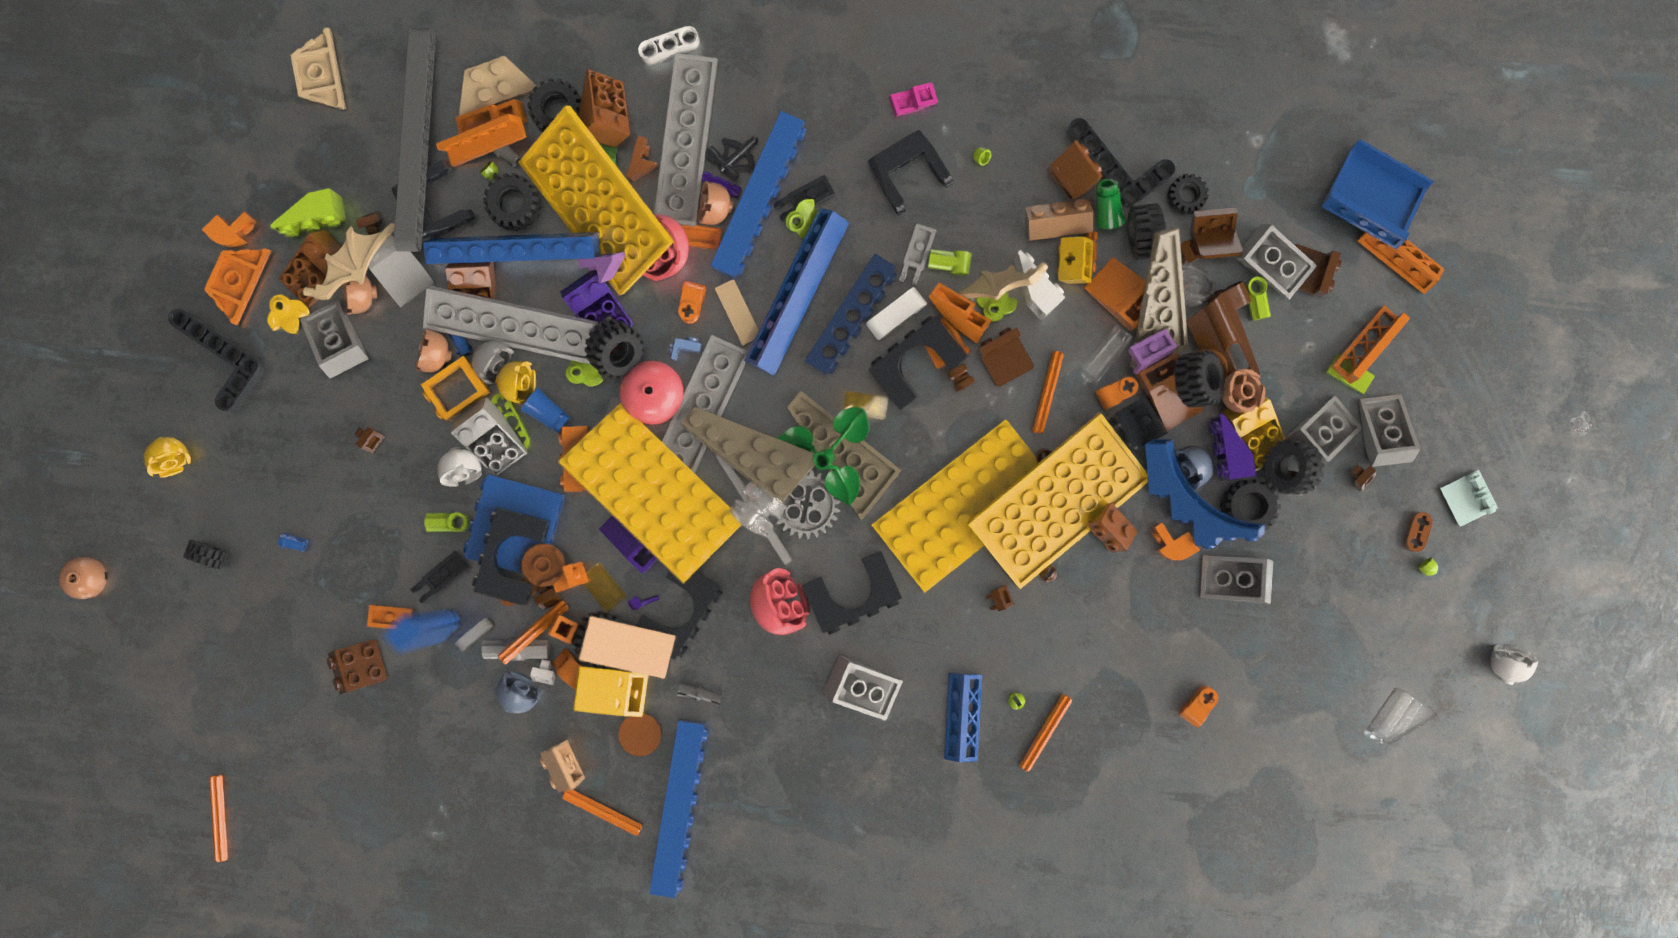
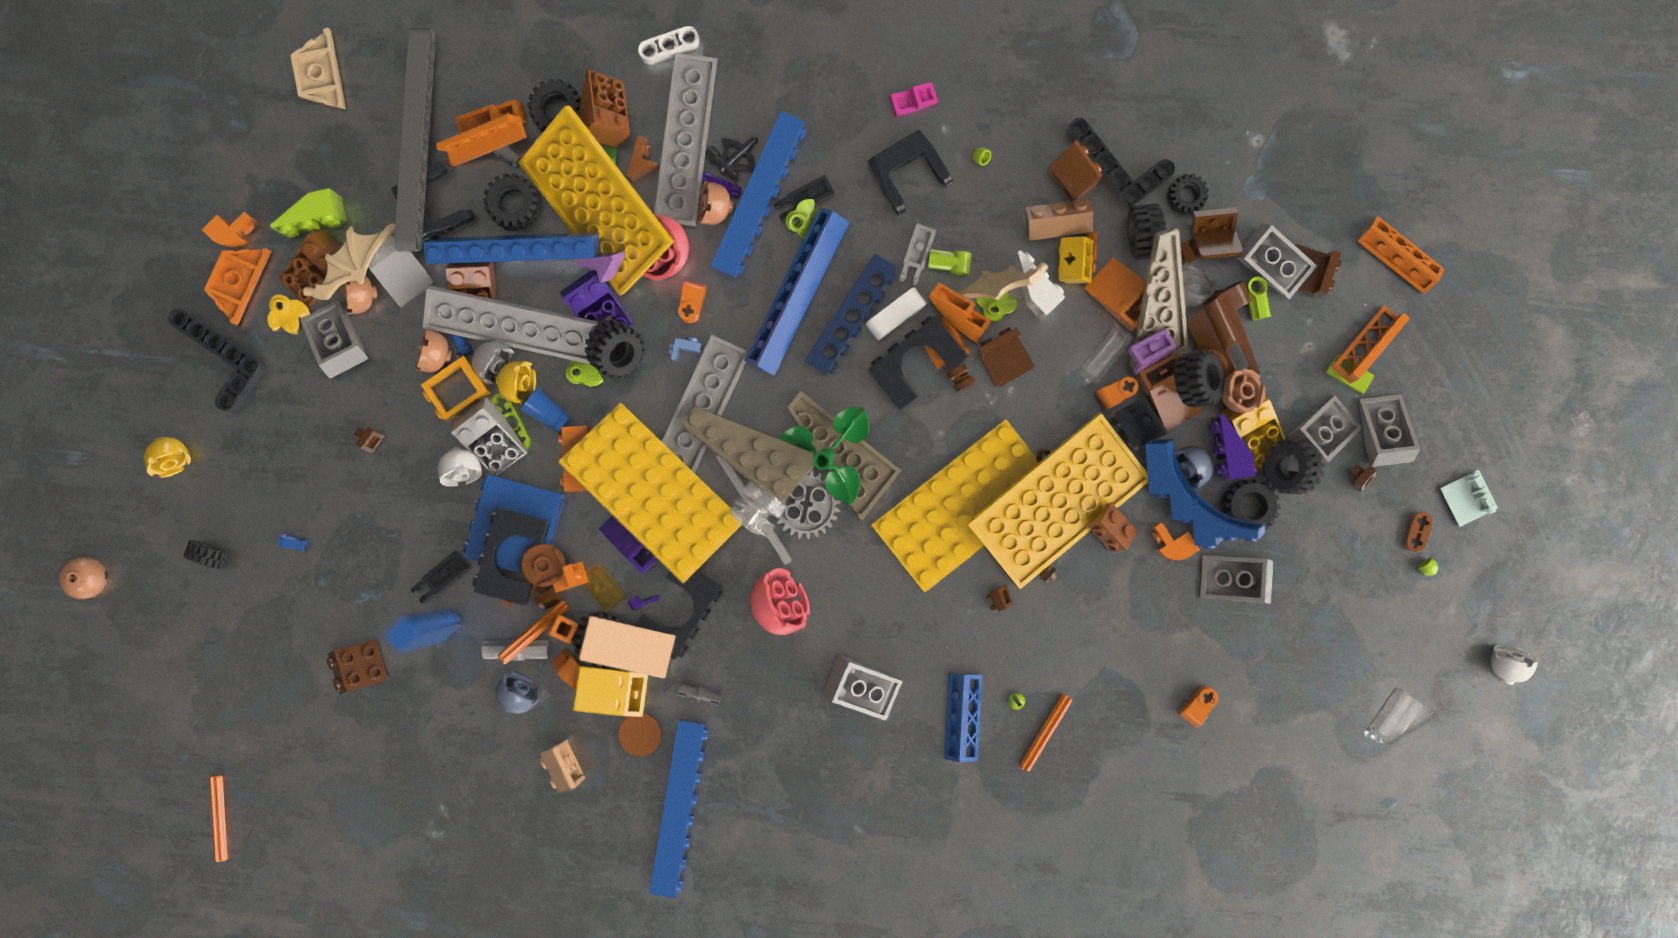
(370, 222): reddish brown tile -> none
(386, 616): orange plate -> none
(446, 522): lime piece -> none
(474, 634): light grey beam -> none
(488, 171): lime hinge -> none
(493, 84): tan wing -> none
(543, 673): white tile -> none
(603, 812): orange axle -> none
(662, 402): coral cylinder -> none
(703, 236): orange tile -> none
(737, 312): tan tile -> none
(873, 404): clear yellow slope -> none
(883, 593): black arch -> none
(1047, 392): orange axle -> none
(1109, 205): green plant -> none
(1377, 193): blue panel -> none

